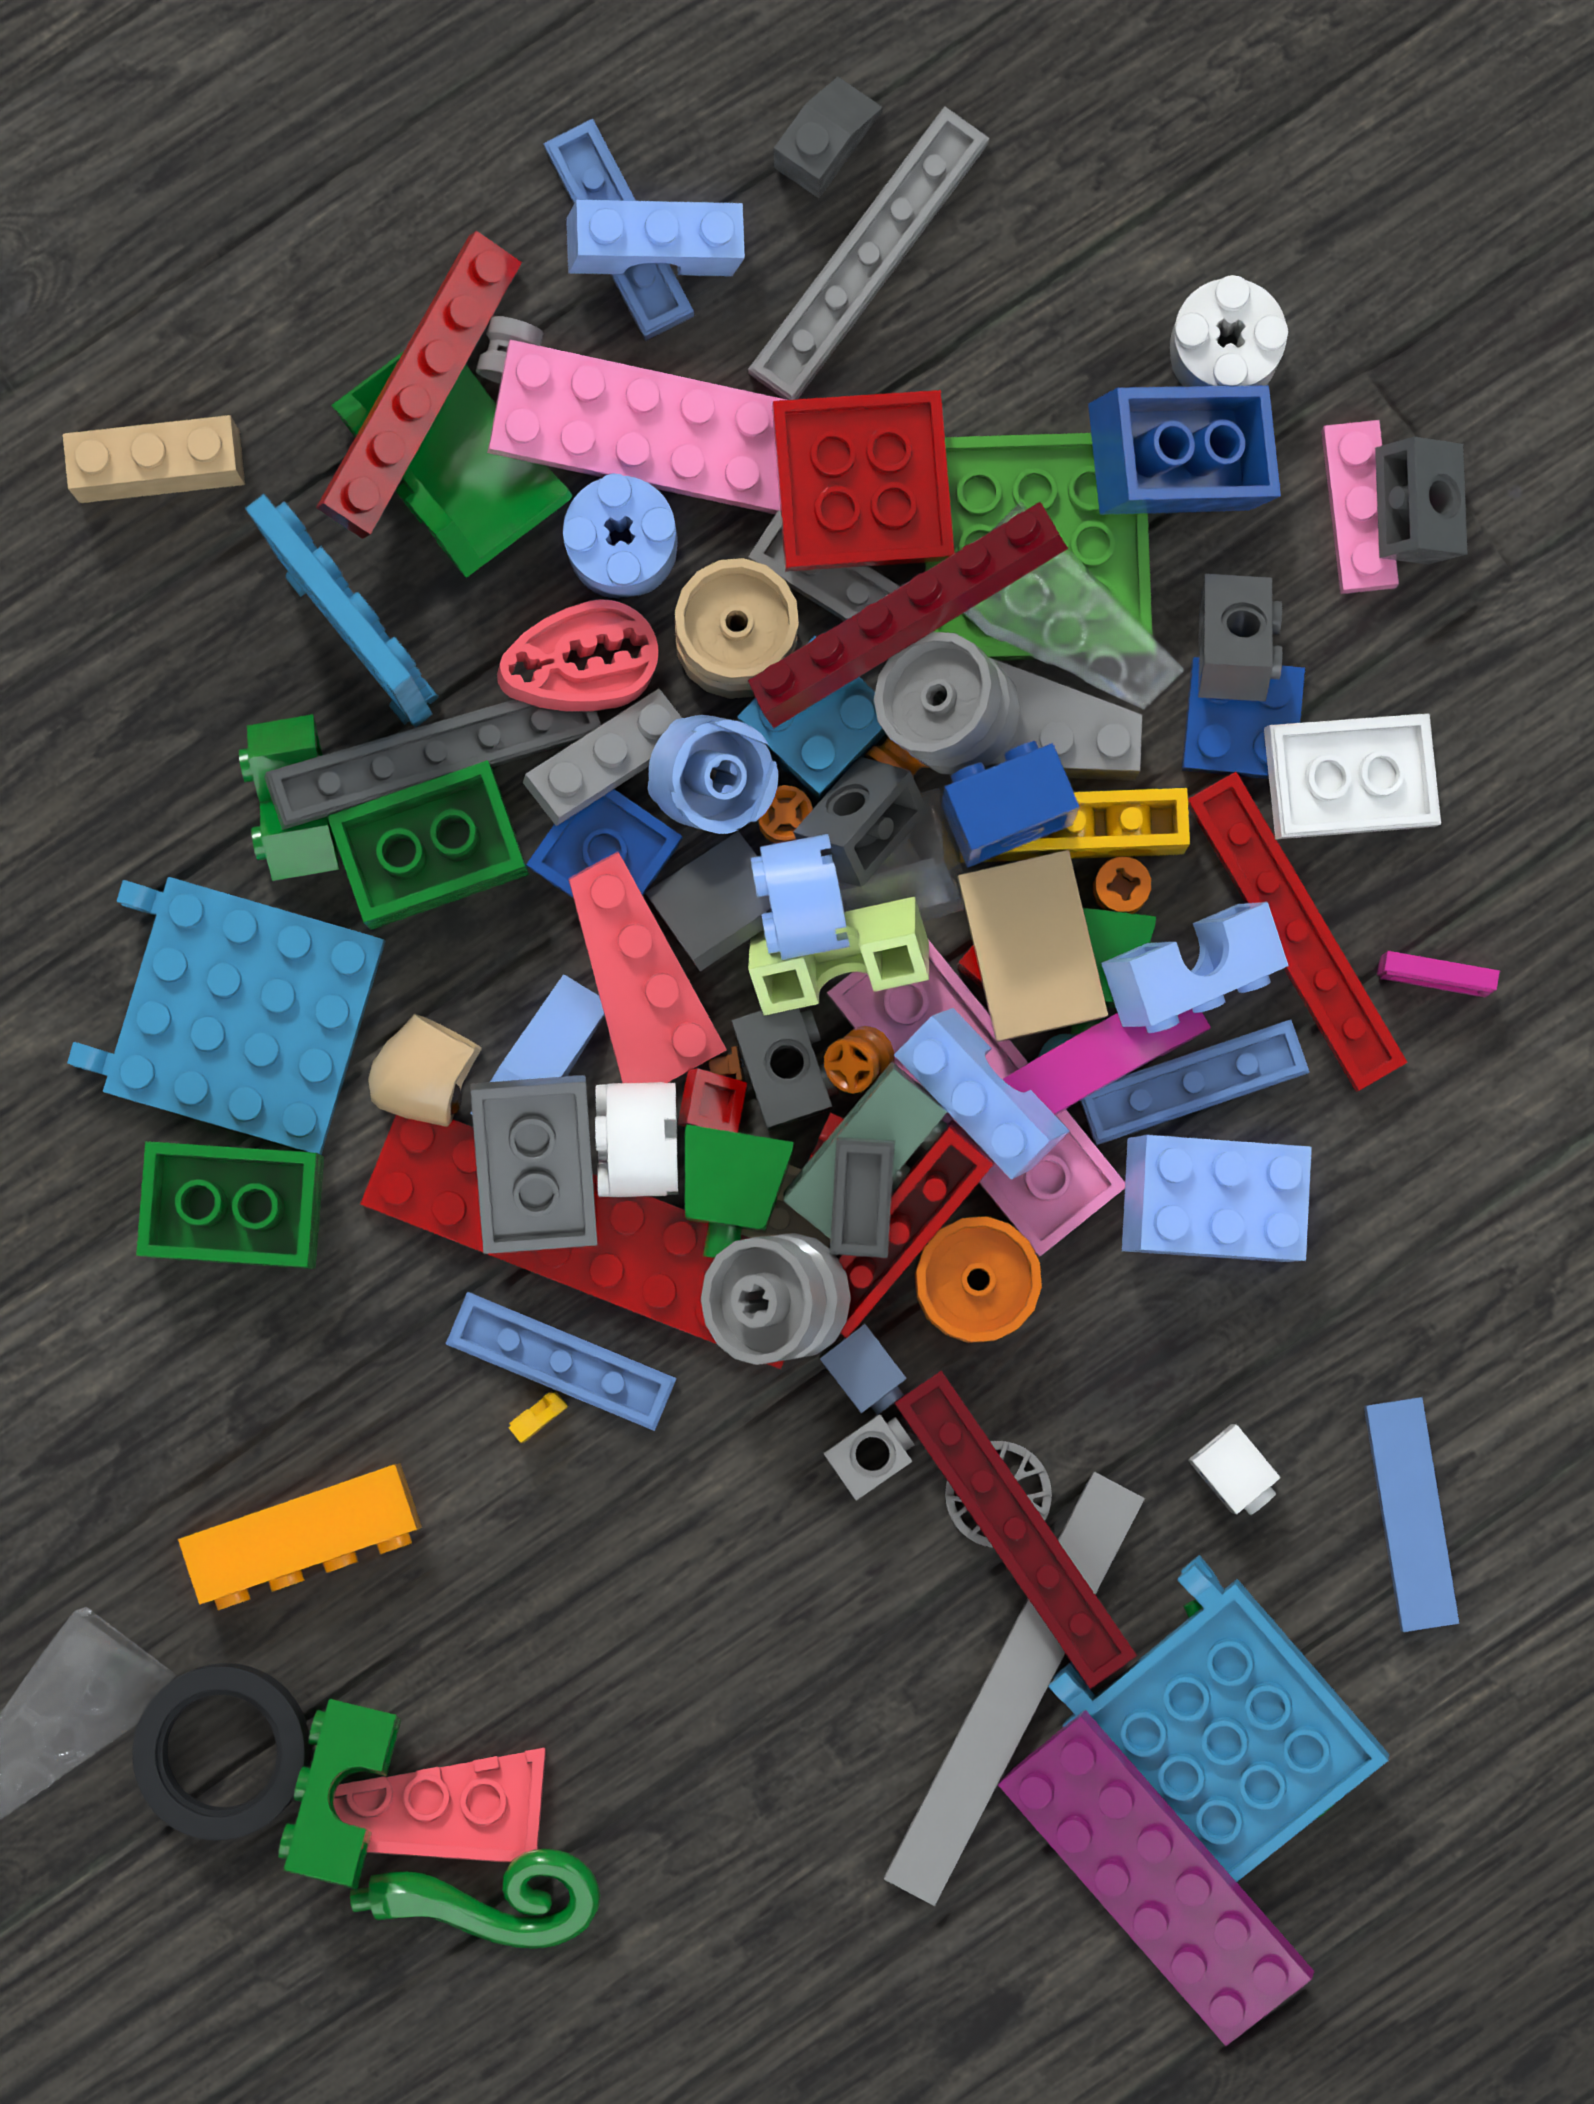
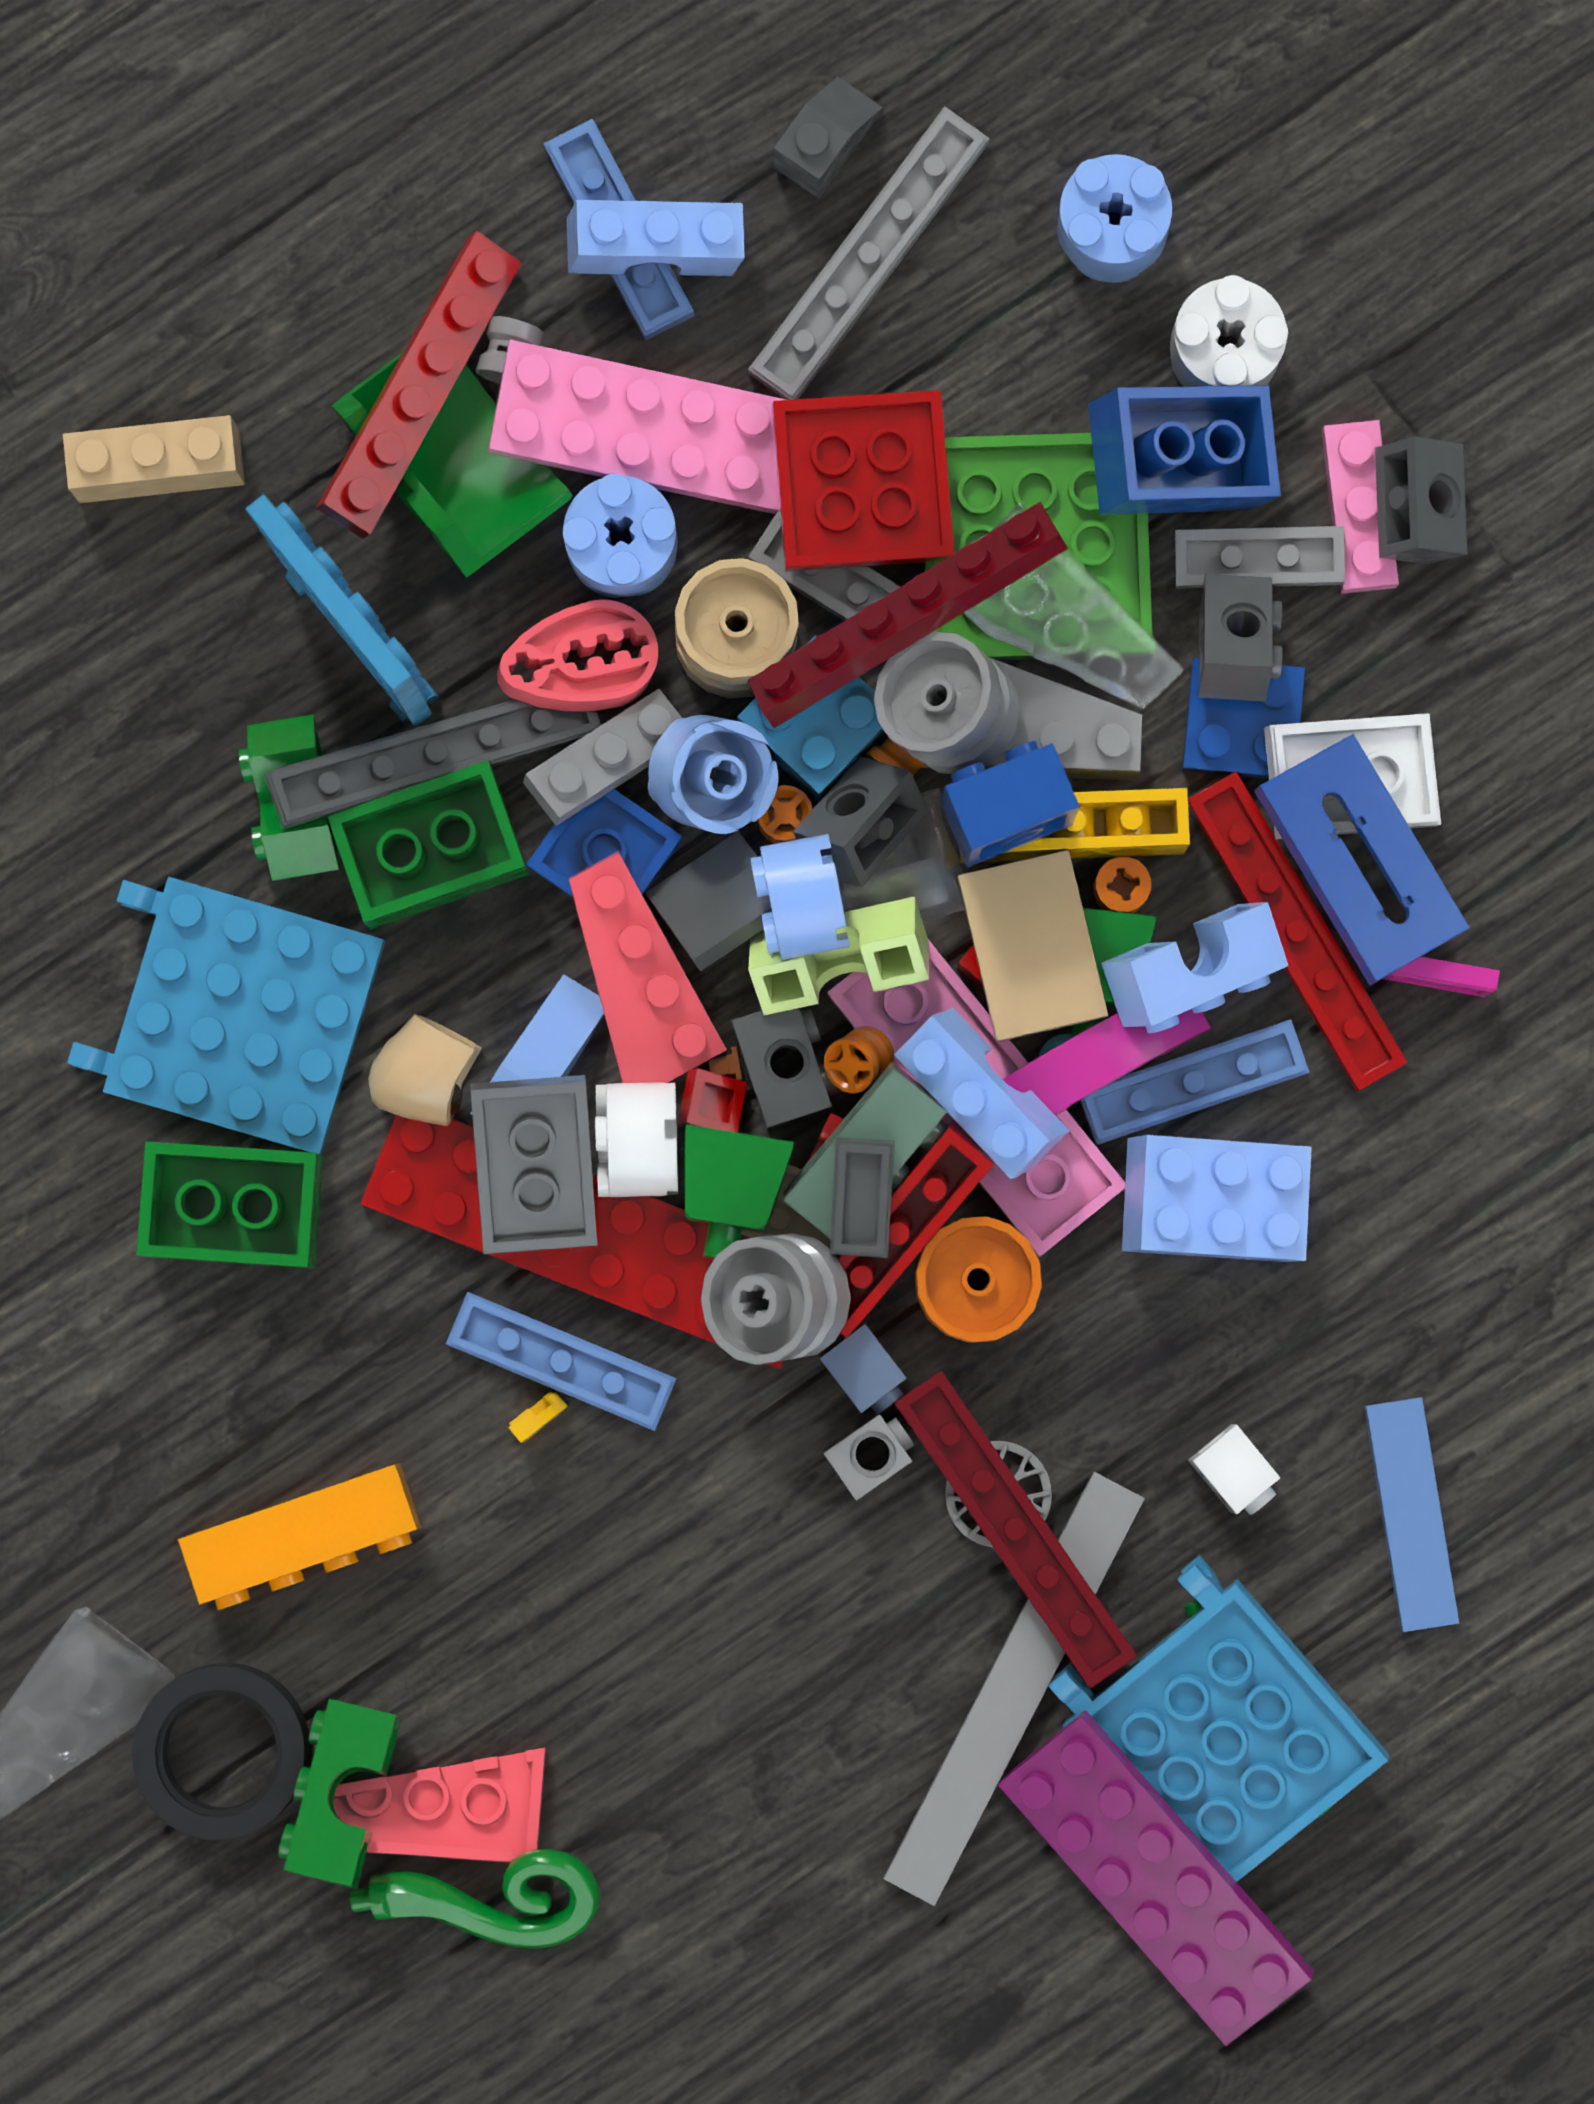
(1122, 187): none -> light blue brick
(1284, 553): none -> light grey plate
(1297, 813): none -> blue piece

